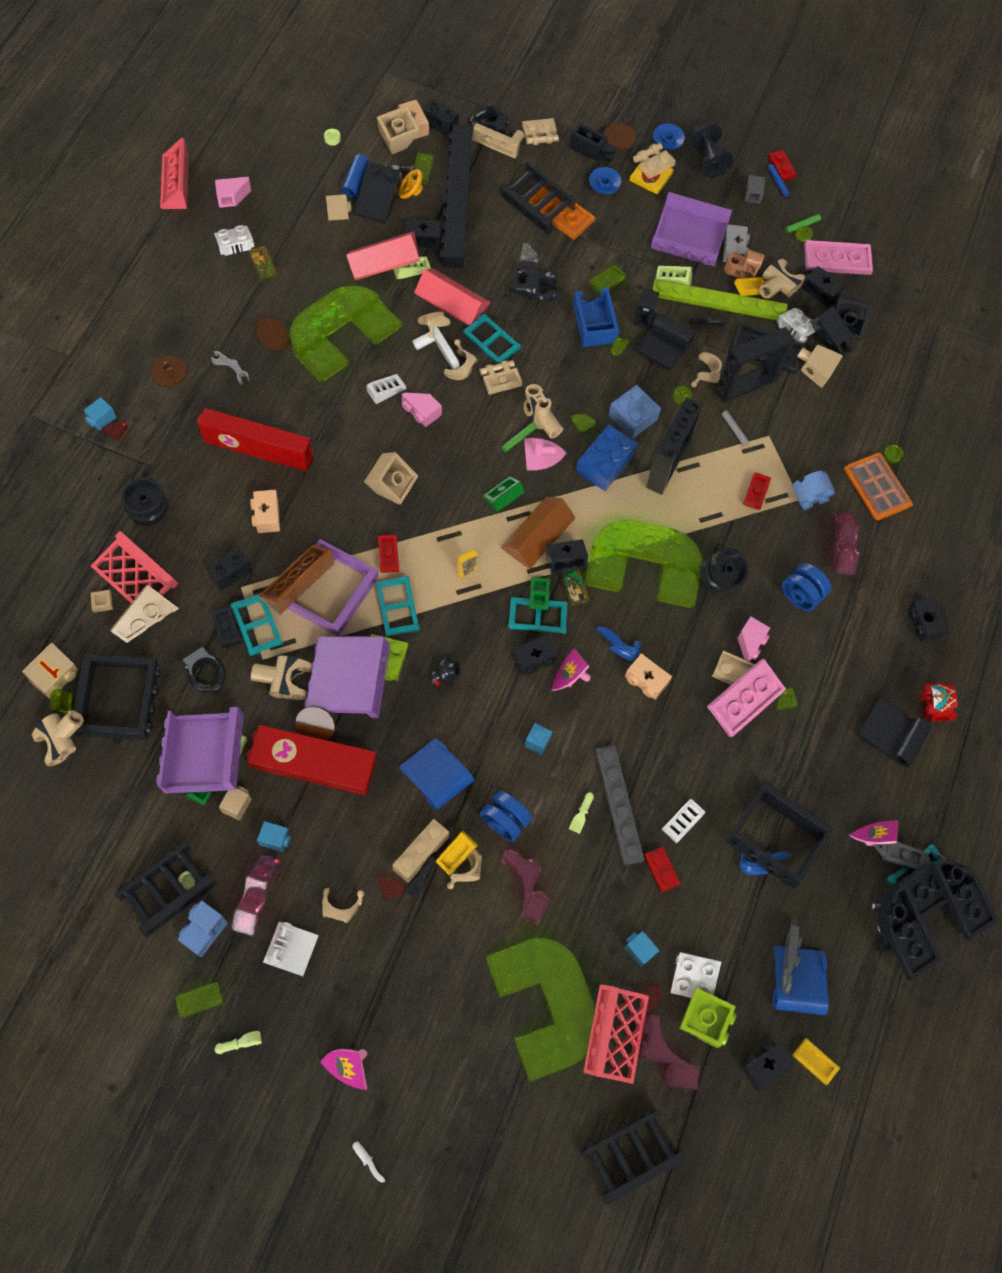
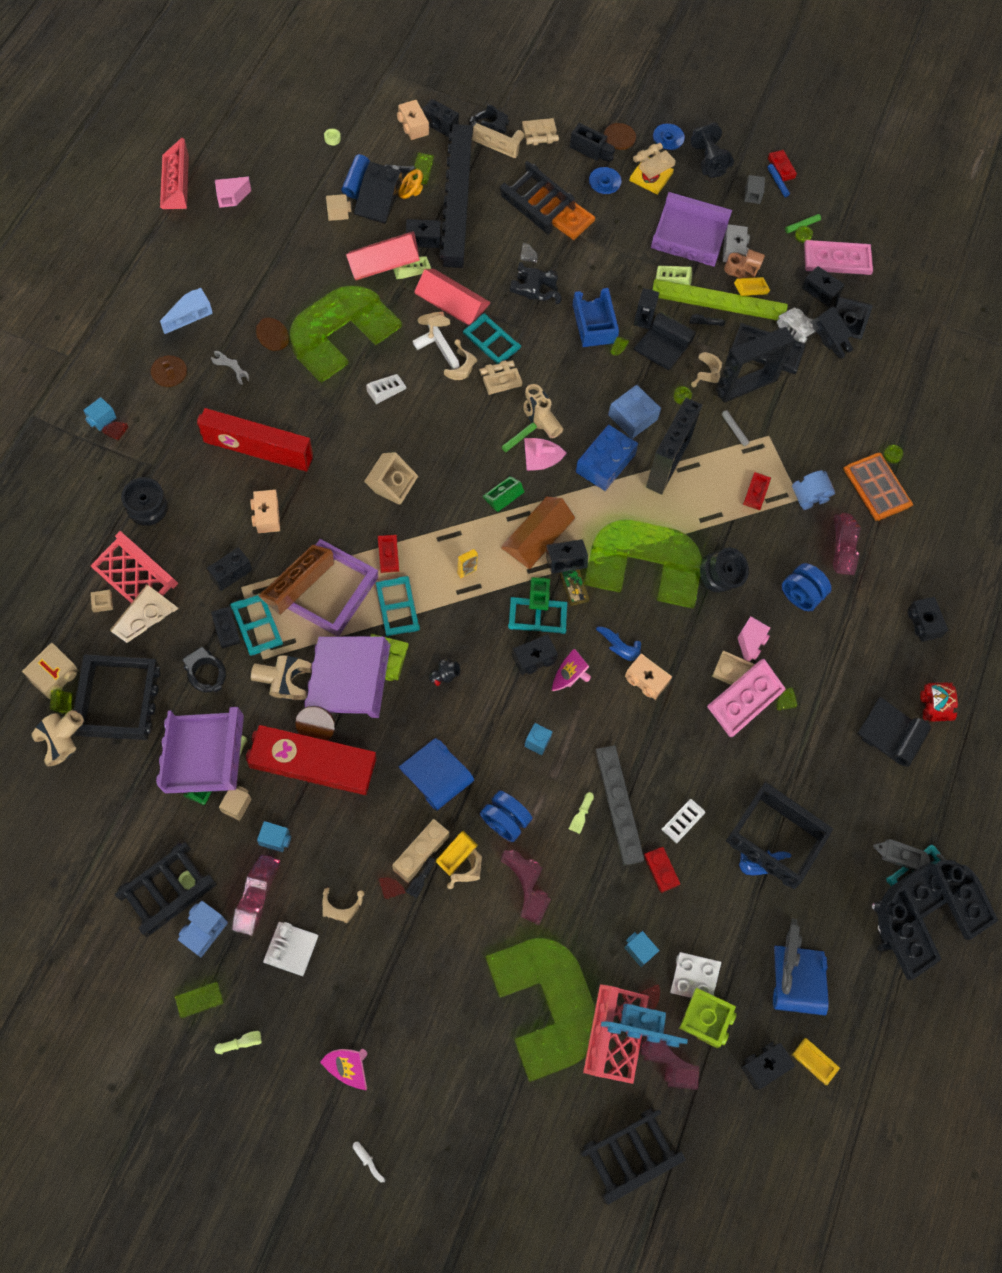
(187, 310): none -> light blue slope
(232, 237): white hinge -> none
(262, 263): clear yellow tile -> none
(398, 129): tan slope -> none
(422, 406): bright pink slope -> none
(583, 421): clear neon green tile -> none
(607, 279): clear neon green tile -> none
(643, 1022): none -> dark azure bracket
(780, 280): tan connector -> none
(819, 364): tan torso -> none
(877, 833): dark pink shield -> none

